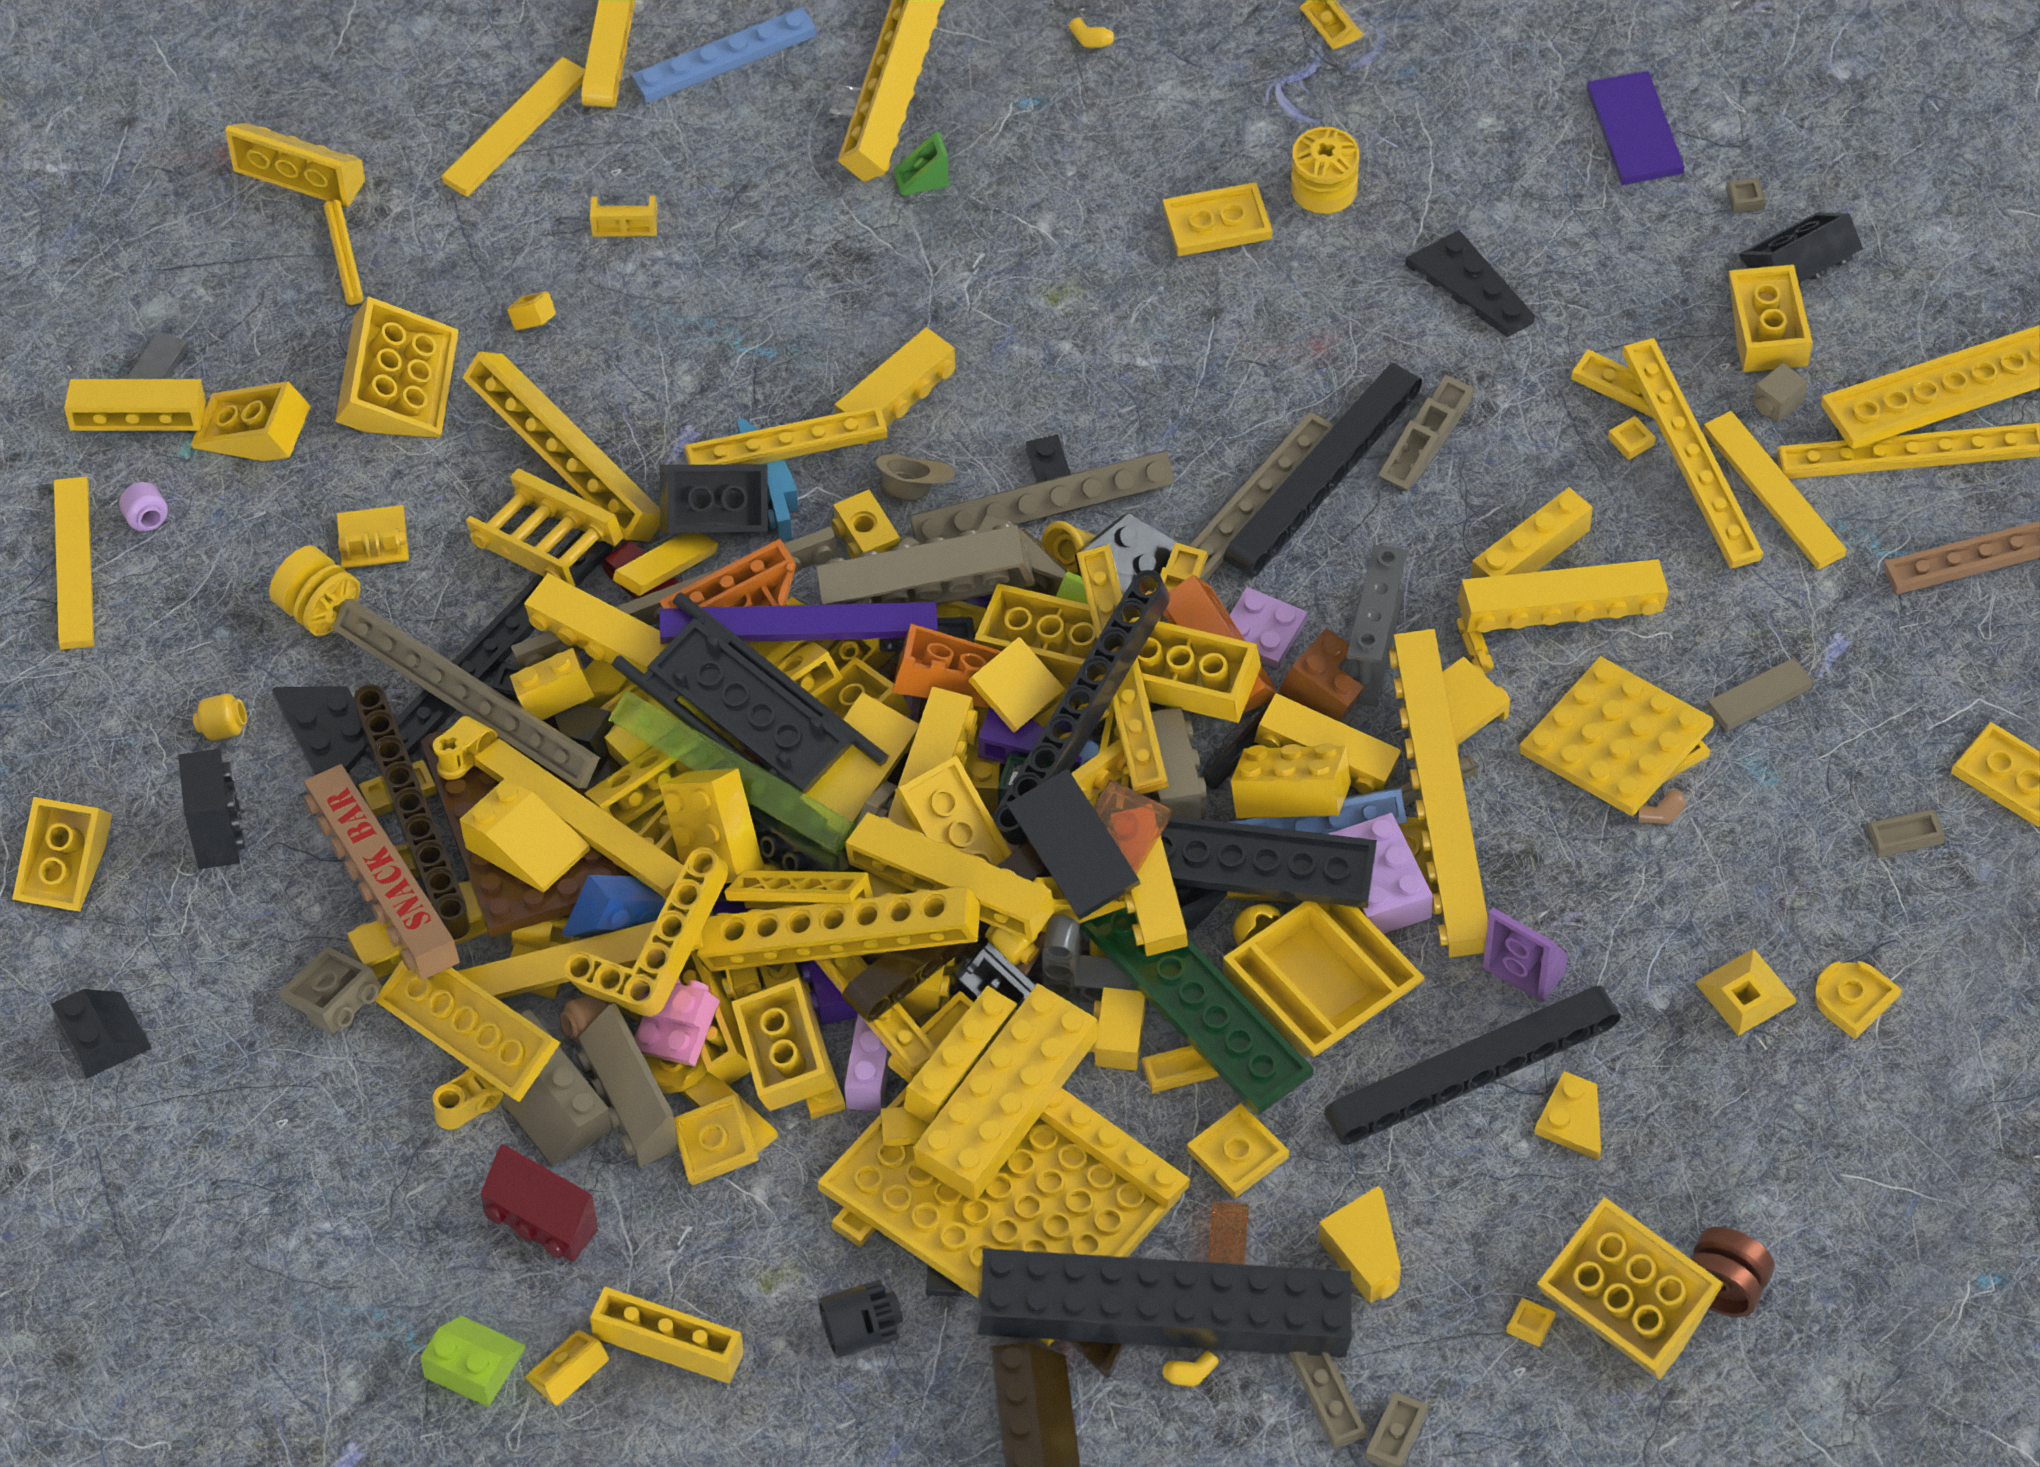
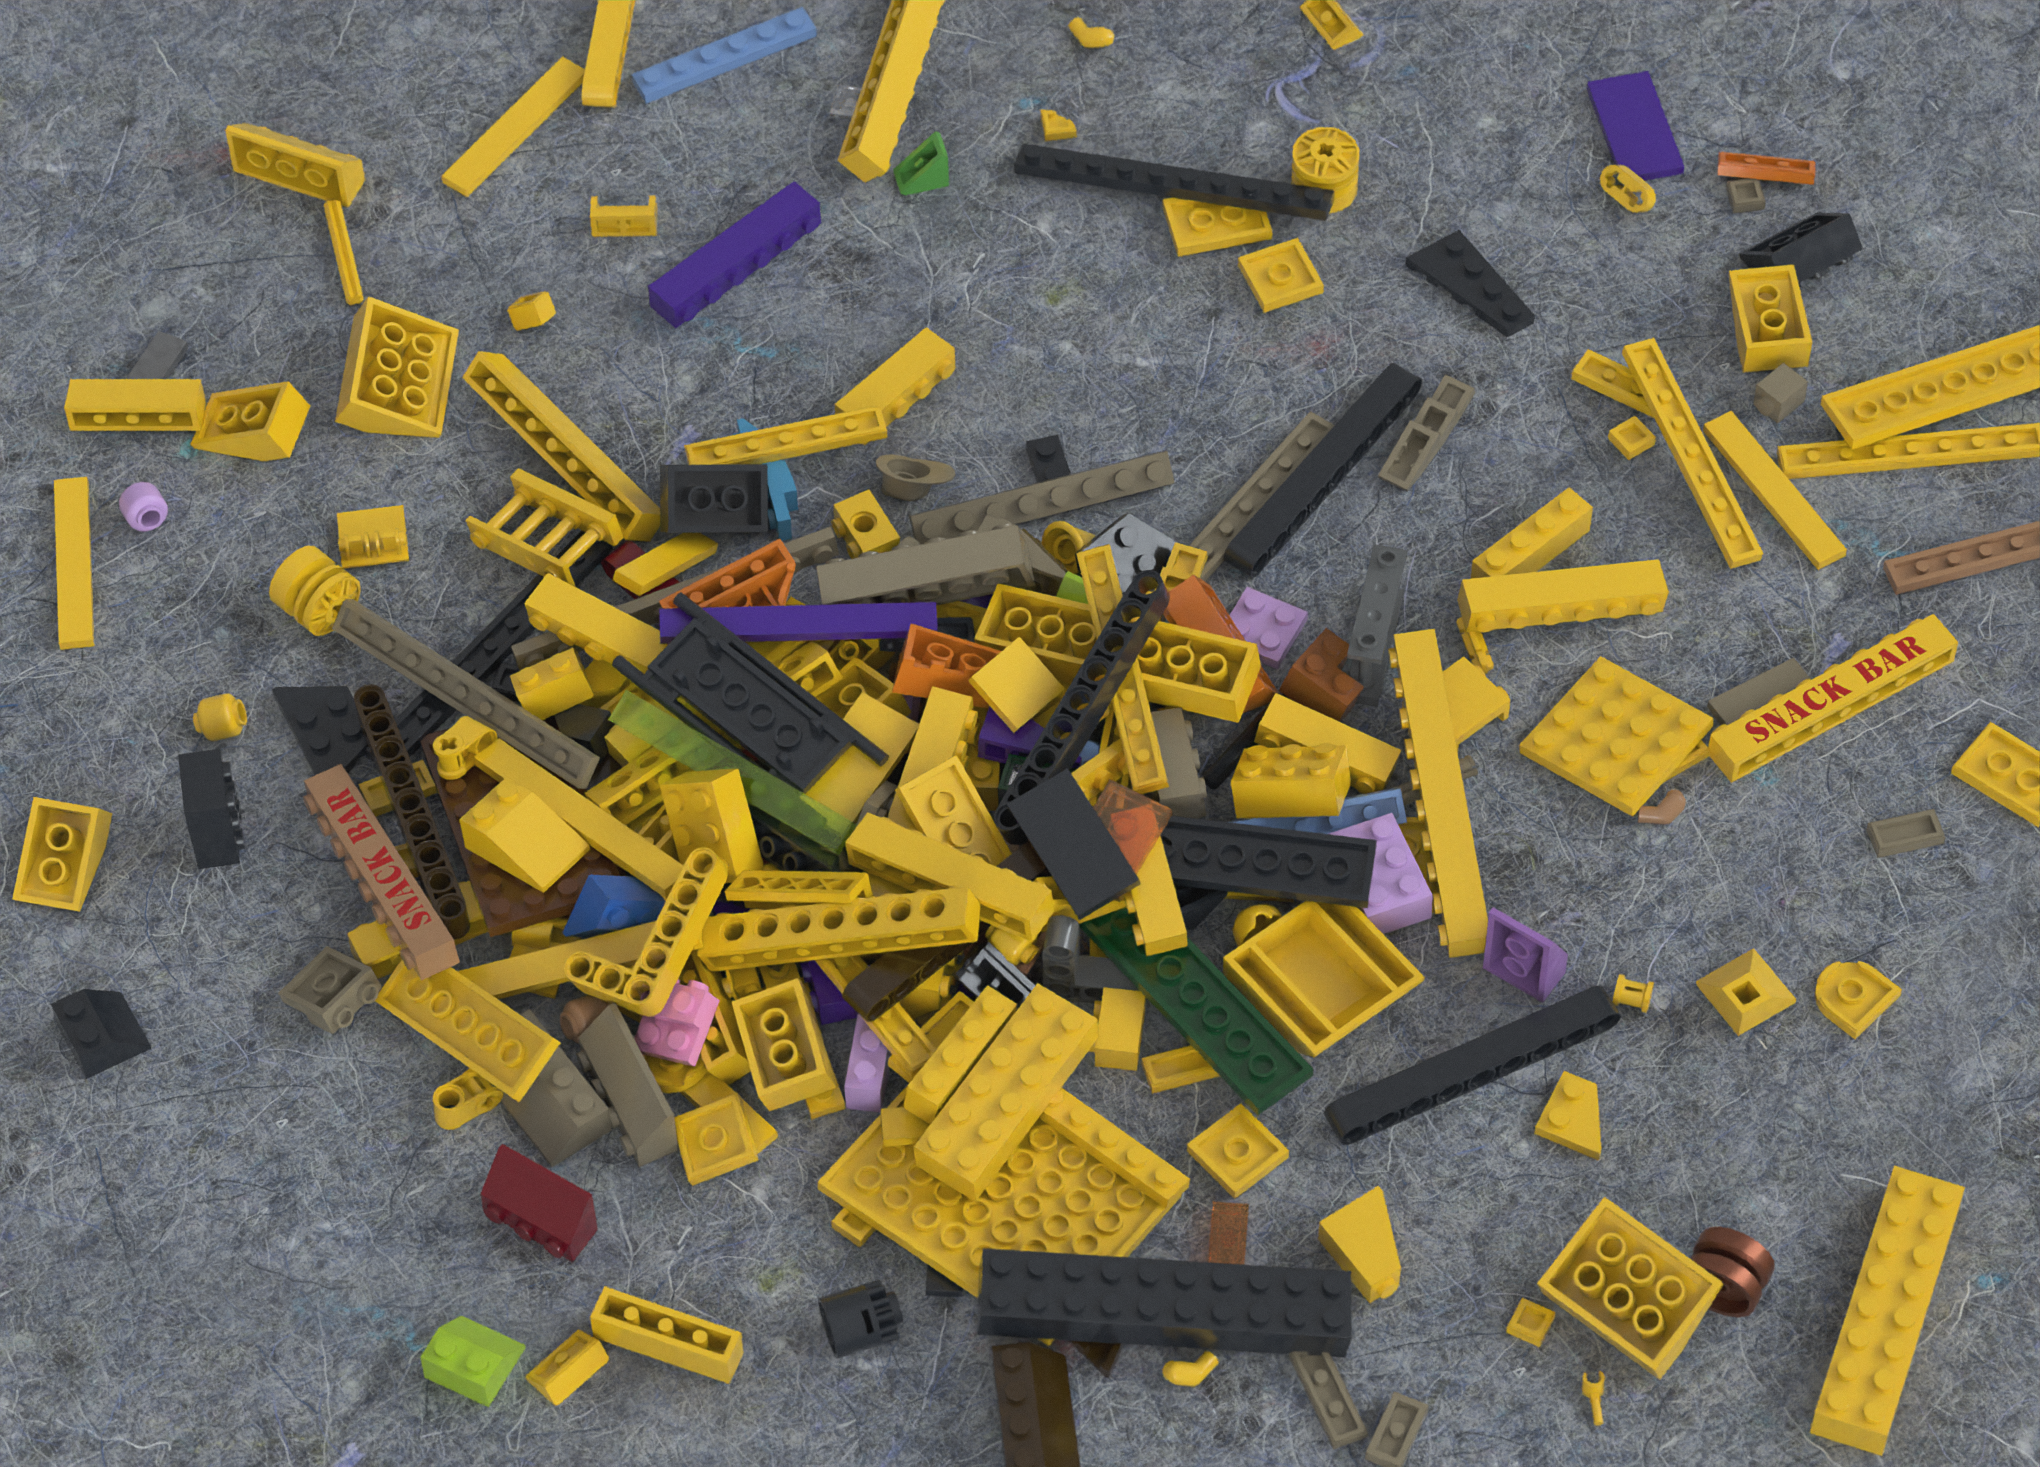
(734, 254): none -> dark purple brick
(1056, 127): none -> yellow tile
(1174, 182): none -> black plate
(1280, 275): none -> yellow plate
(1594, 1391): none -> yellow hand
(1632, 183): none -> yellow beam
(1633, 993): none -> yellow bush
(1766, 168): none -> orange tile
(1832, 697): none -> yellow brick
(1887, 1311): none -> yellow brick

